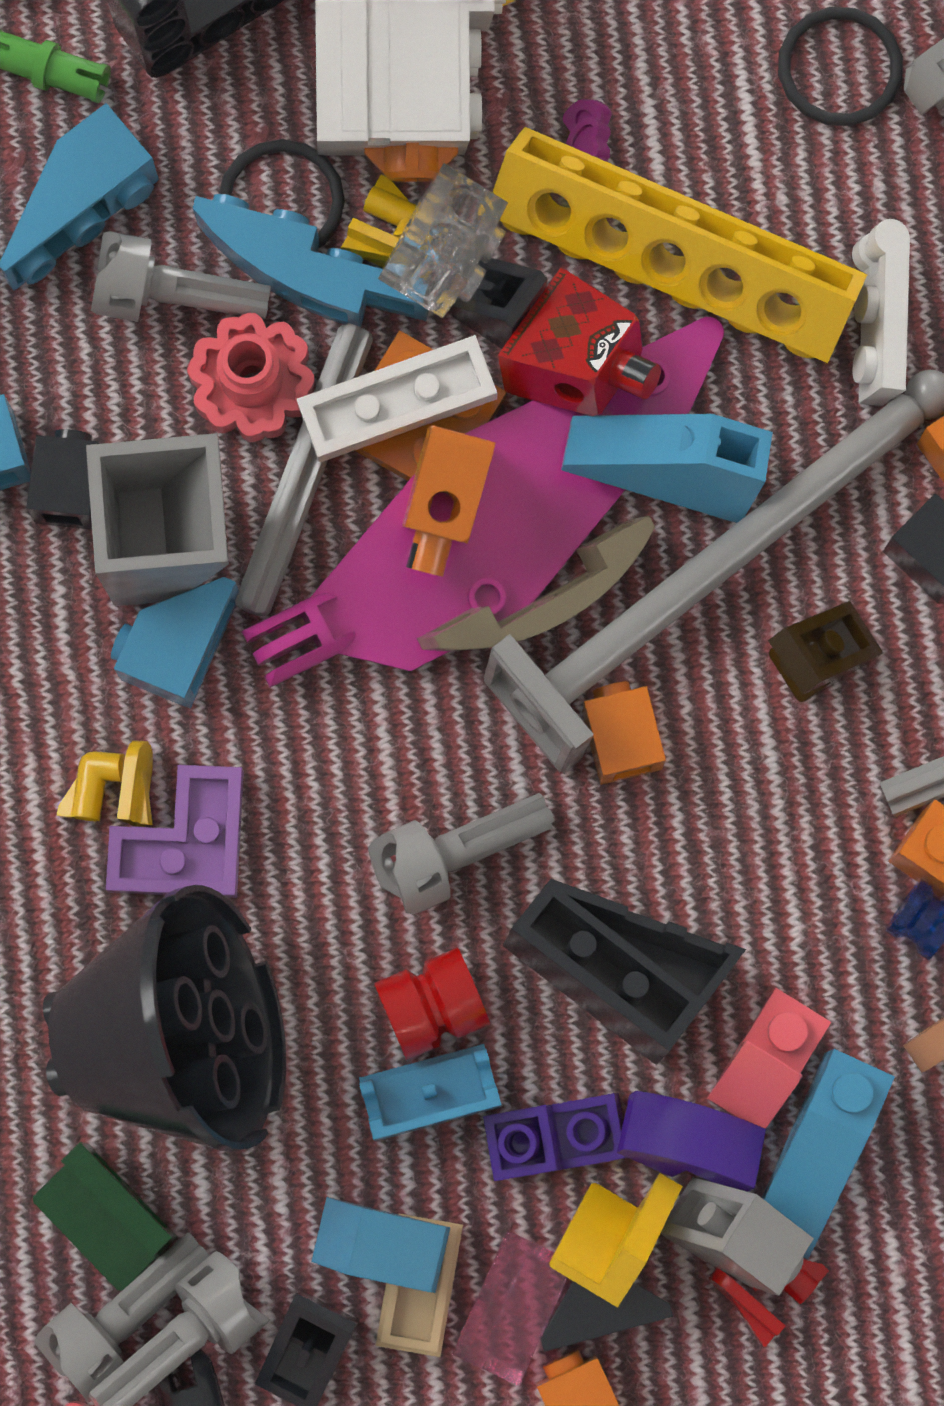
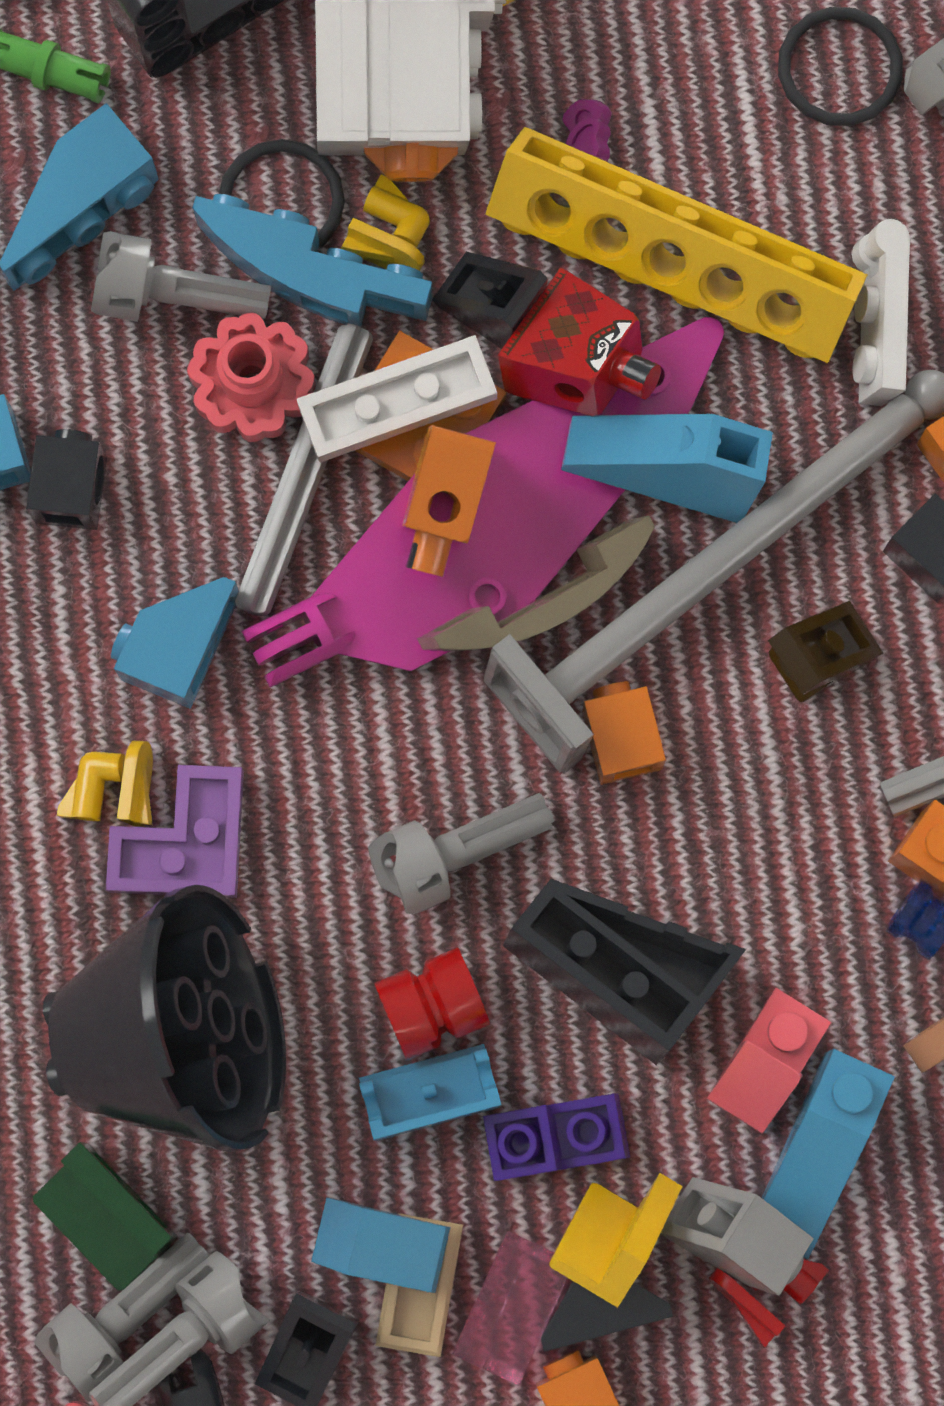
(156, 516): light grey slope -> none
(445, 241): clear brick -> none
(691, 1138): dark purple slope -> none

